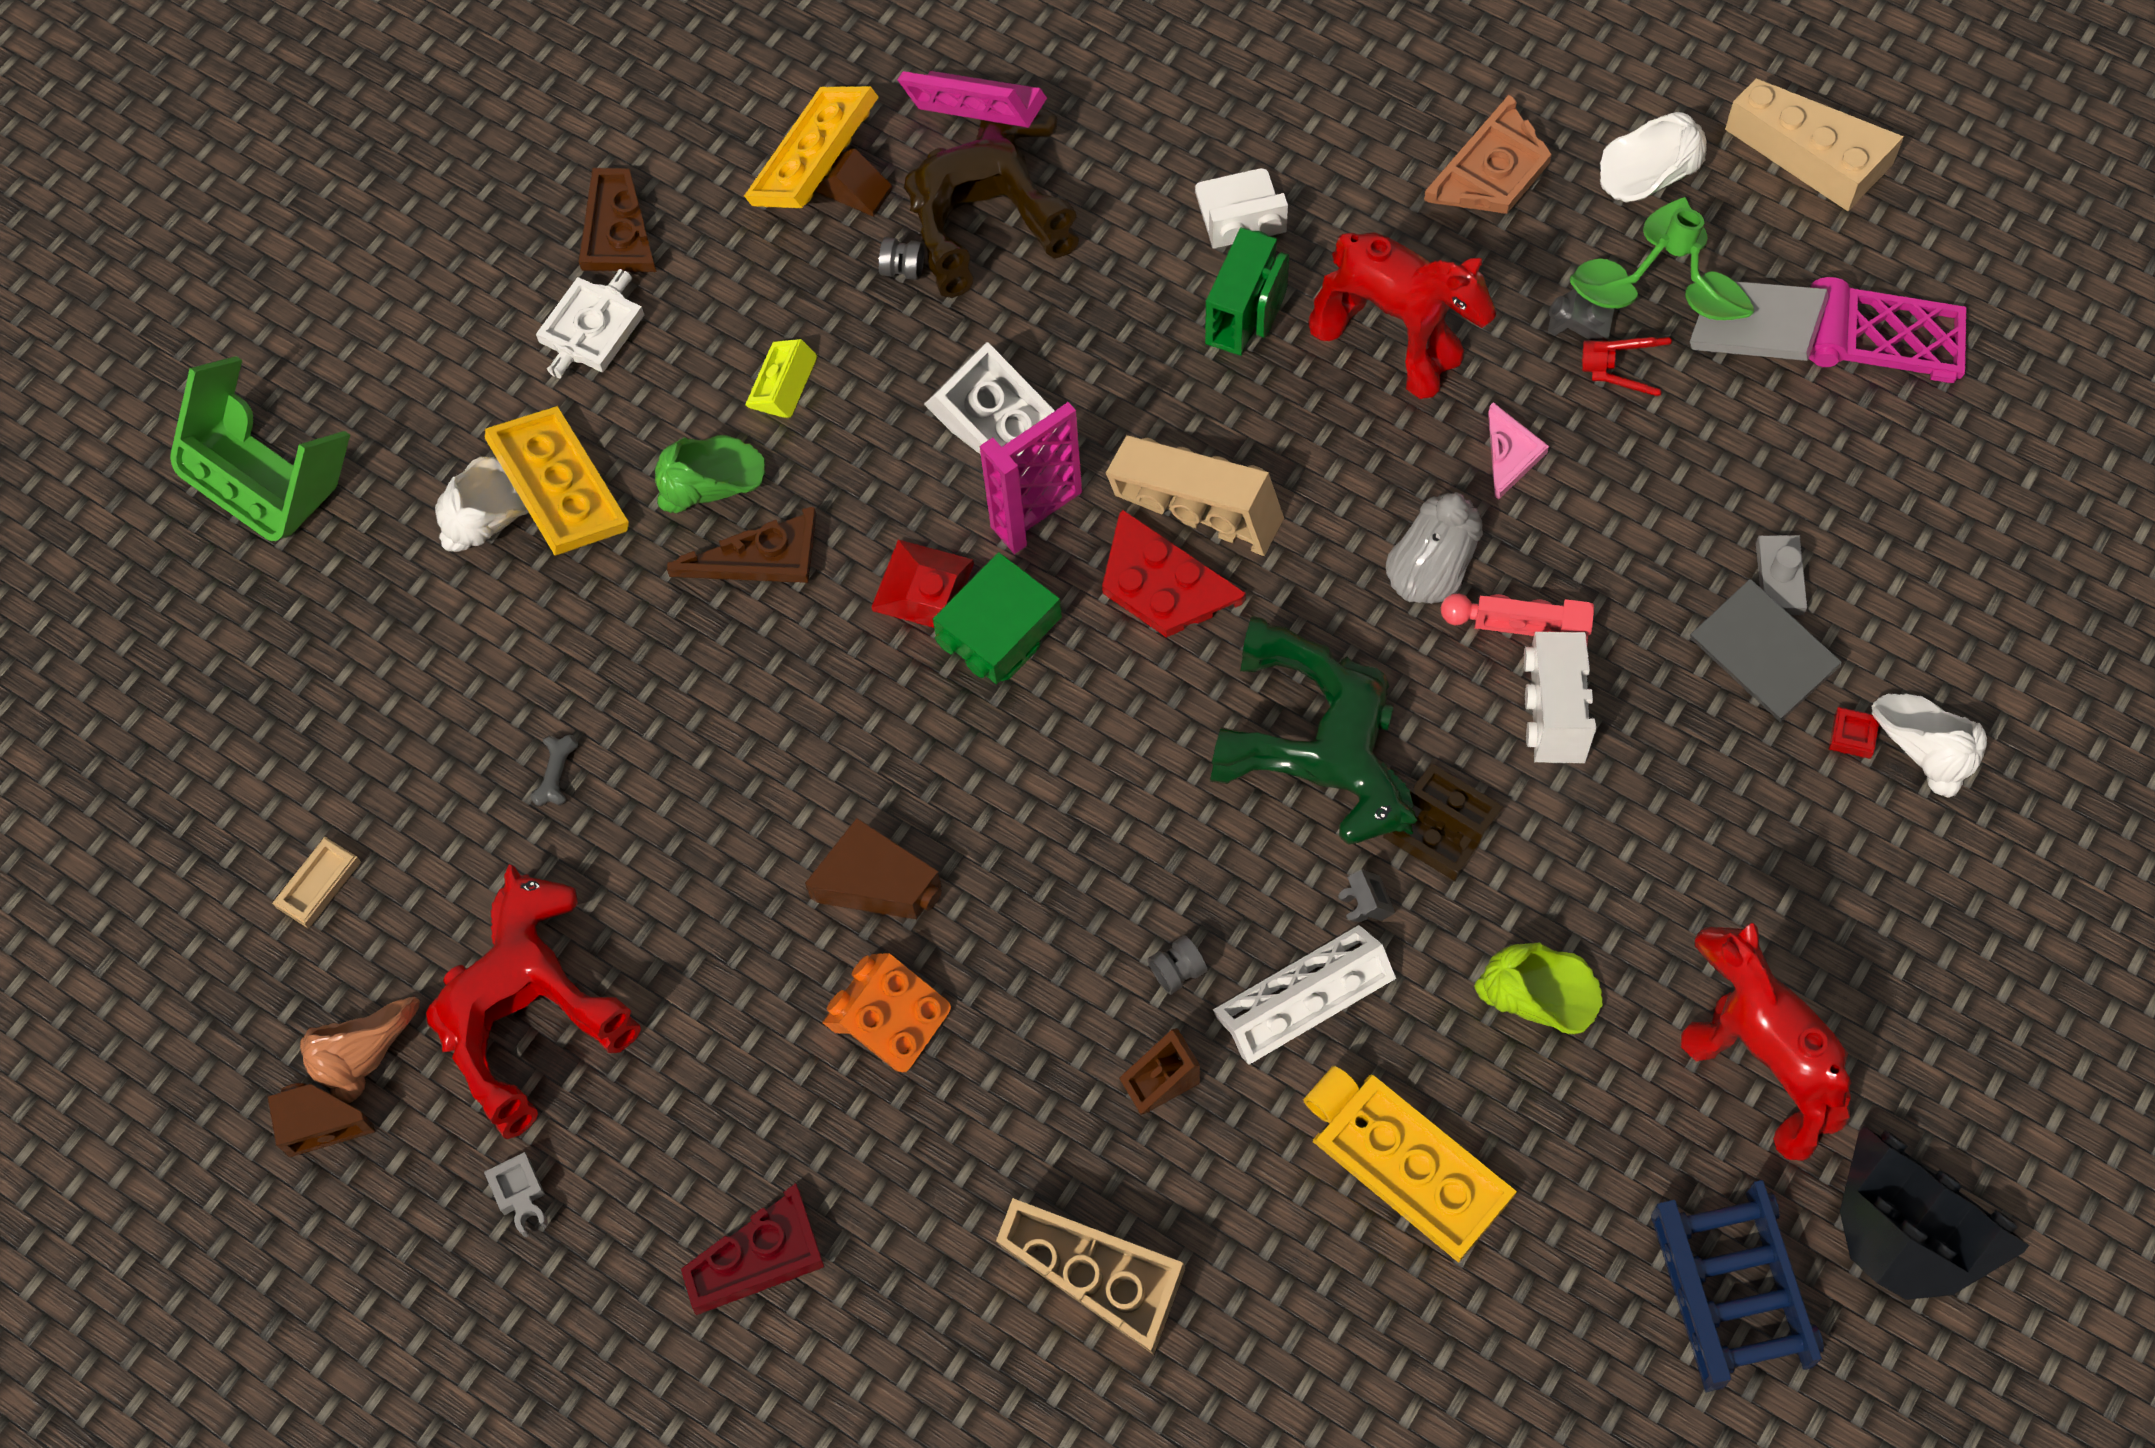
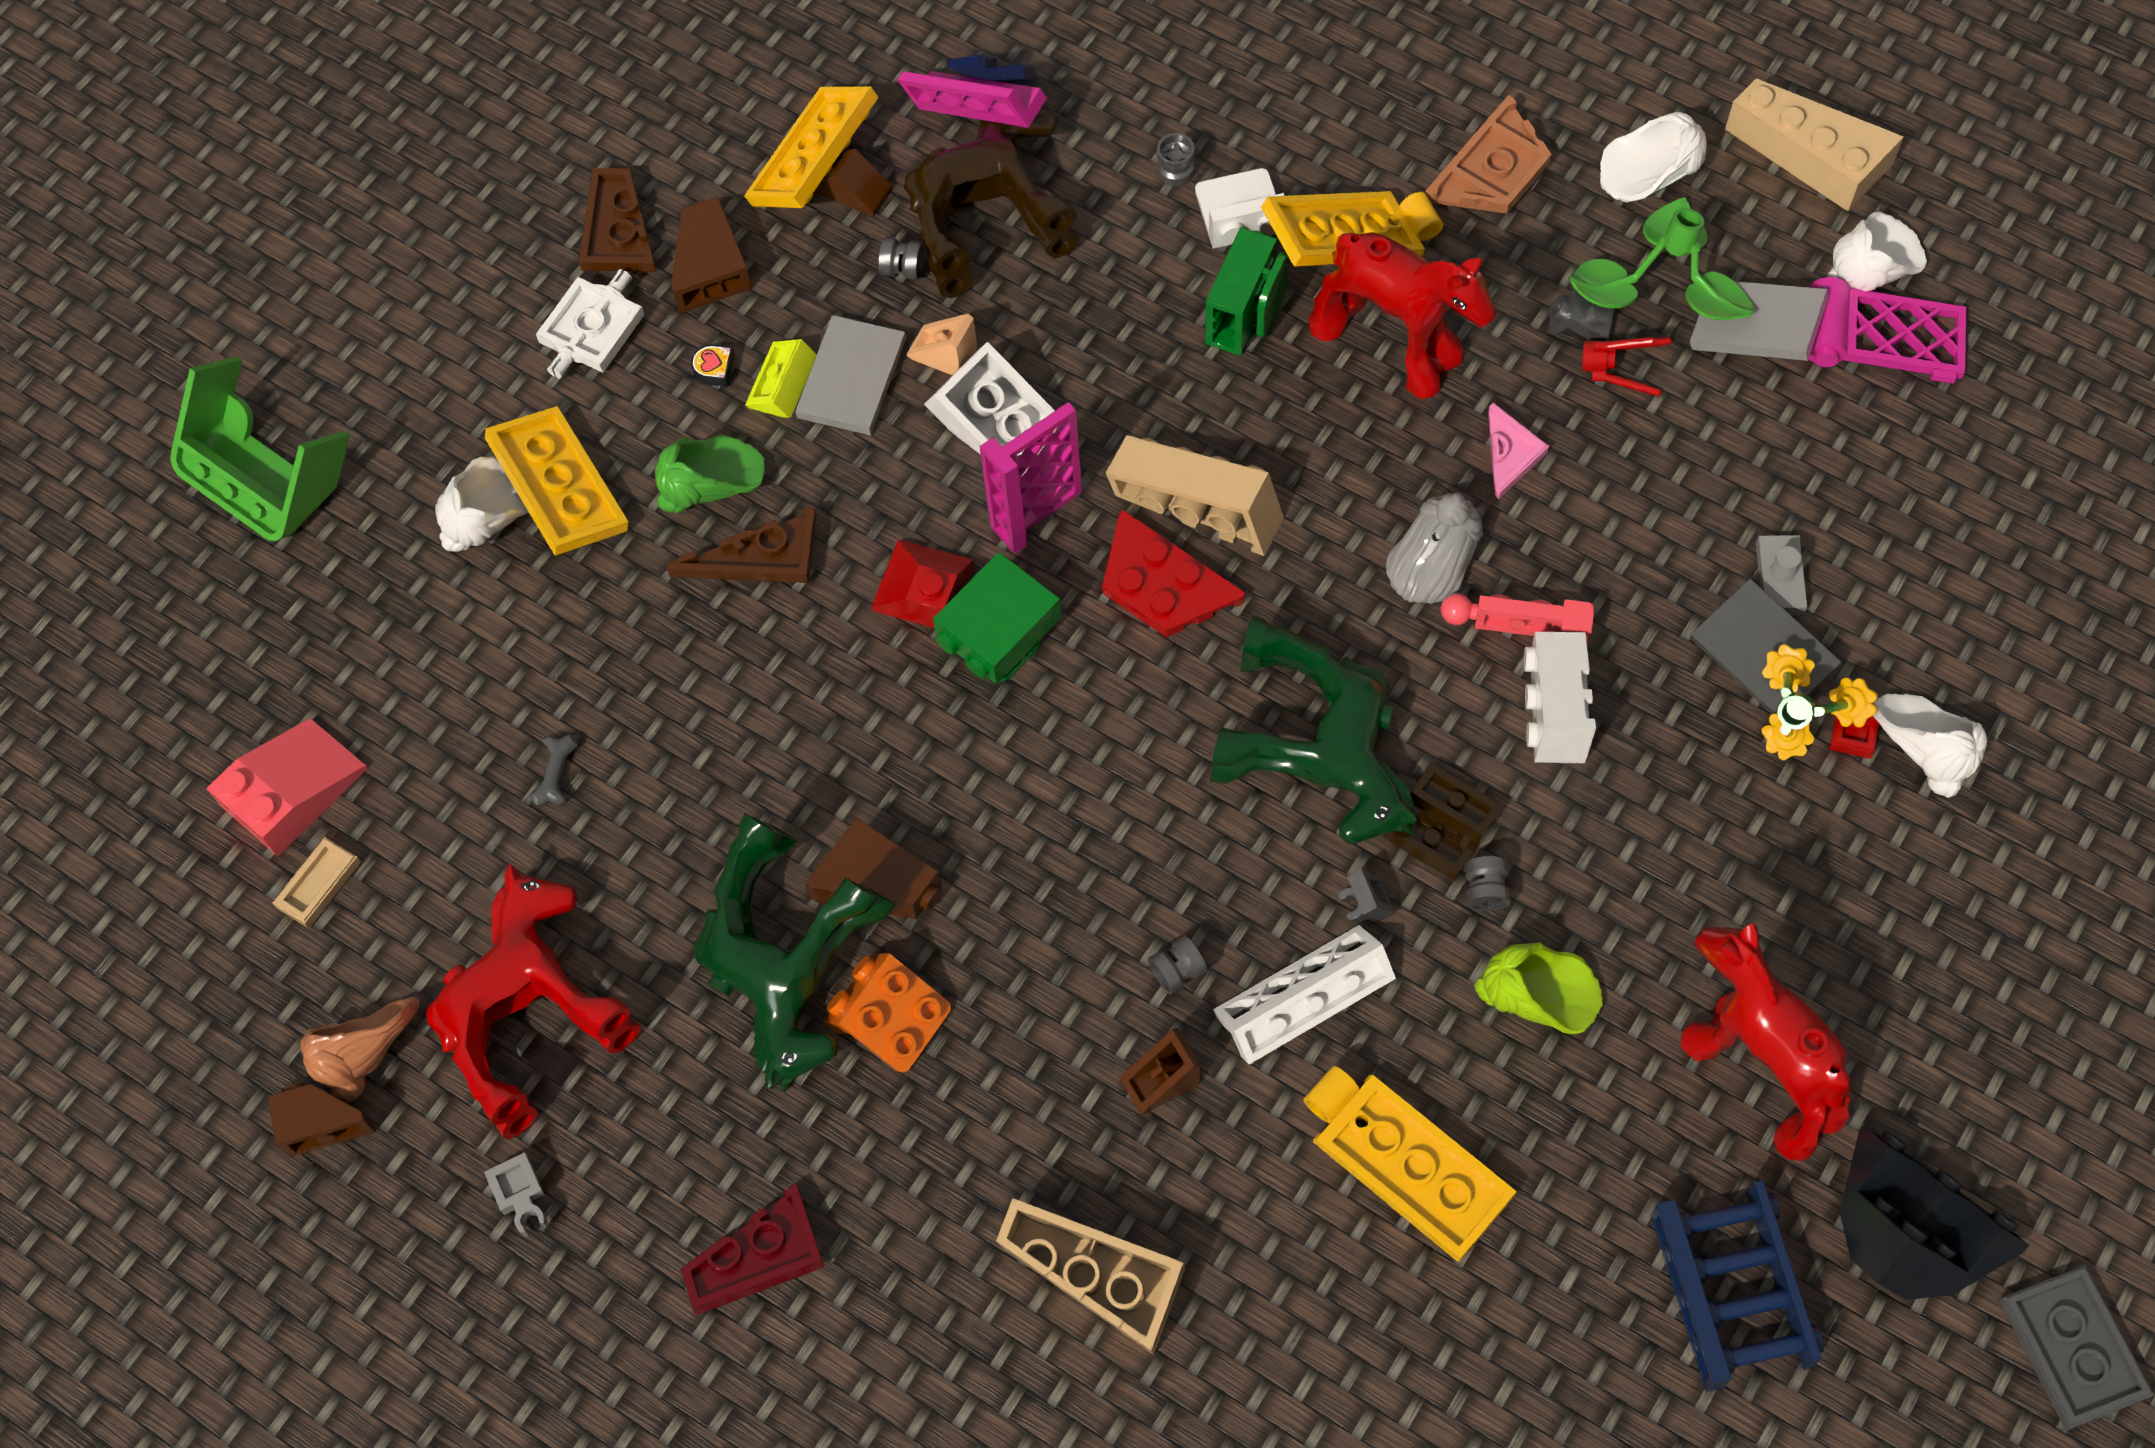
(286, 783): none -> coral slope
(706, 258): none -> reddish brown slope
(713, 364): none -> tile
(771, 975): none -> dark green animal
(851, 375): none -> light grey tile
(945, 343): none -> light nougat slope
(986, 68): none -> clear blue slope
(1175, 159): none -> flat silver wheel
(1312, 223): none -> yellow hinge
(1487, 883): none -> flat silver wheel
(1790, 727): none -> yellow plant
(1877, 253): none -> white hair
(2076, 1348): none -> dark grey tile

